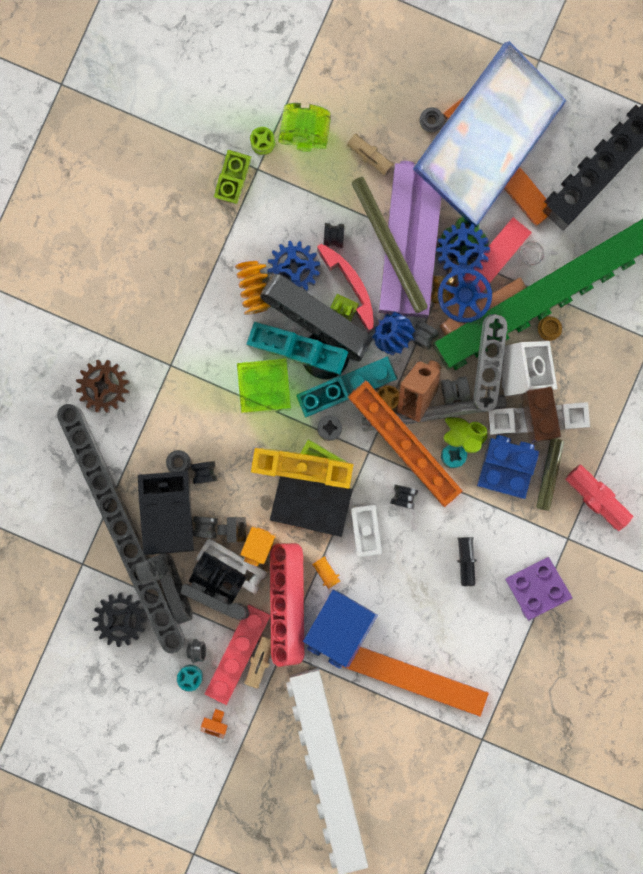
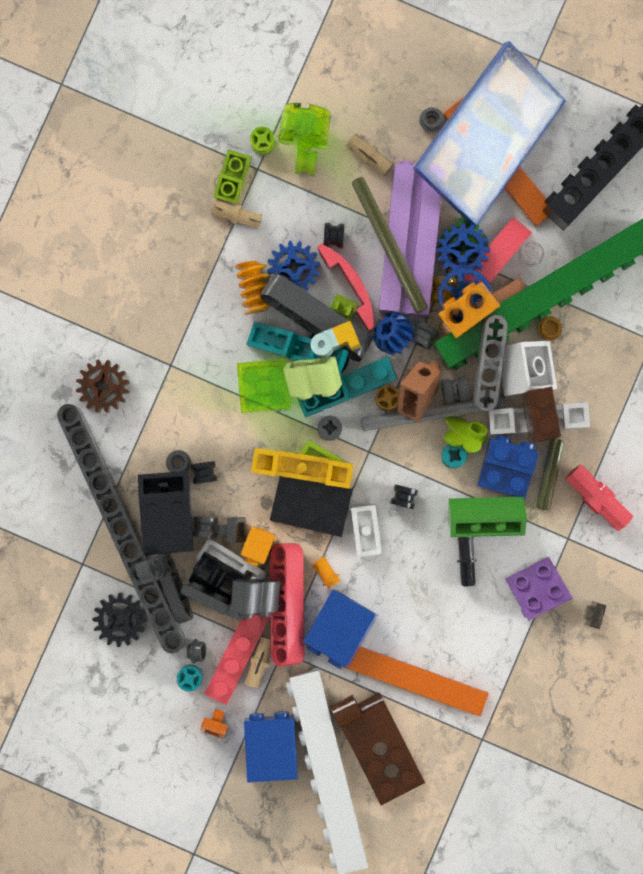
(236, 214): none -> tan pin
(255, 596): none -> dark grey brick
(270, 747): none -> blue brick
(306, 162): none -> lime wheel
(313, 377): none -> yellowish green brick
(334, 338): none -> leg
(365, 726): none -> reddish brown hinge
(404, 443): orange tile -> none
(471, 313): none -> light orange brick
(487, 517): none -> bright green brick
(594, 614): none -> clear smoke plate

